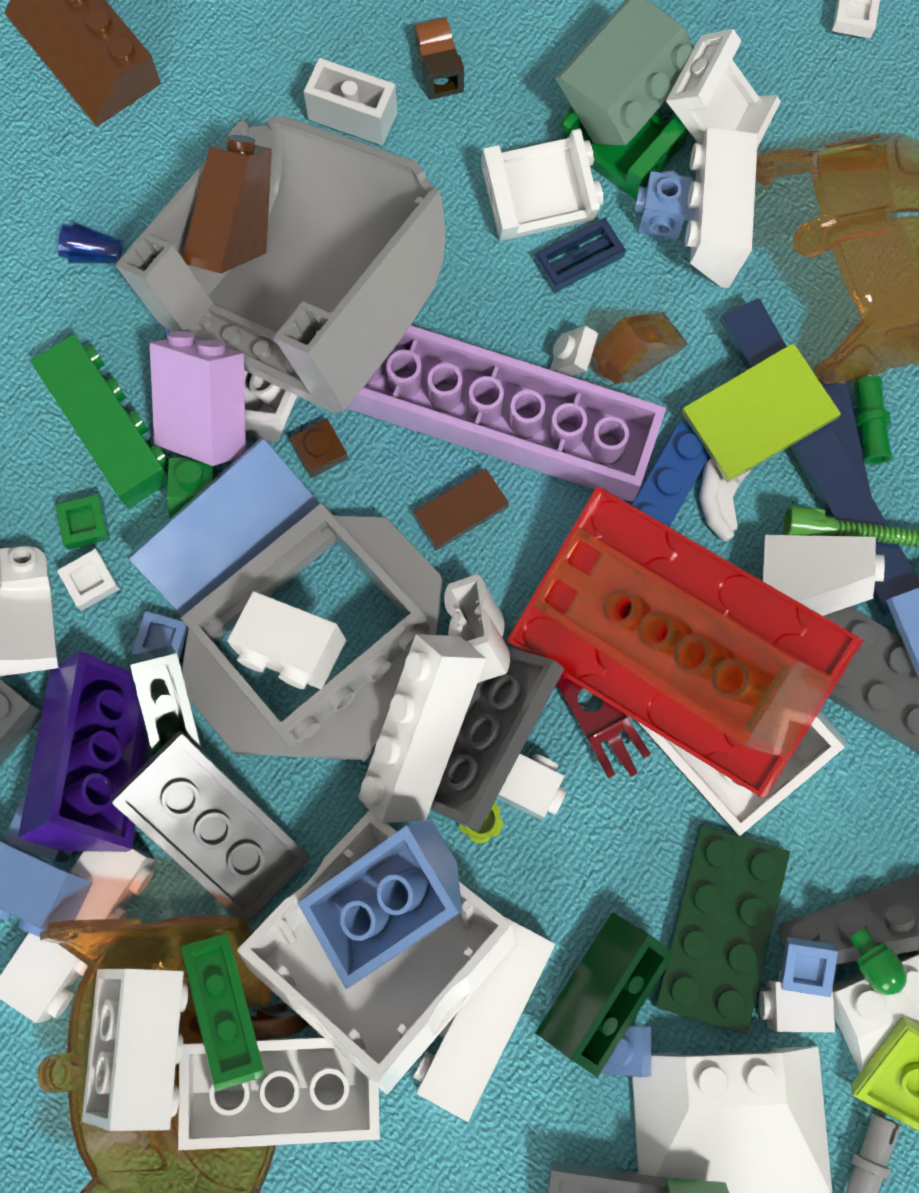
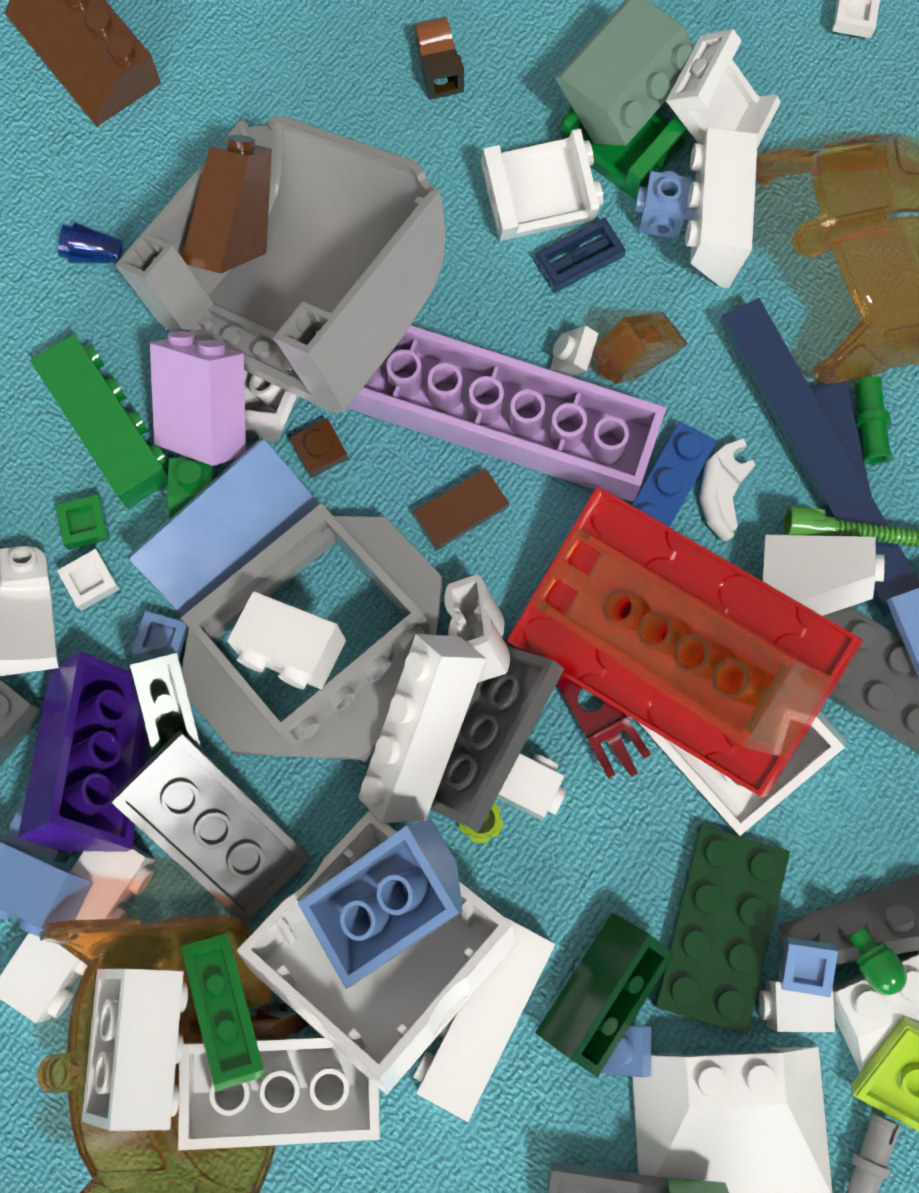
(351, 101): white brick -> none
(760, 413): lime tile -> none

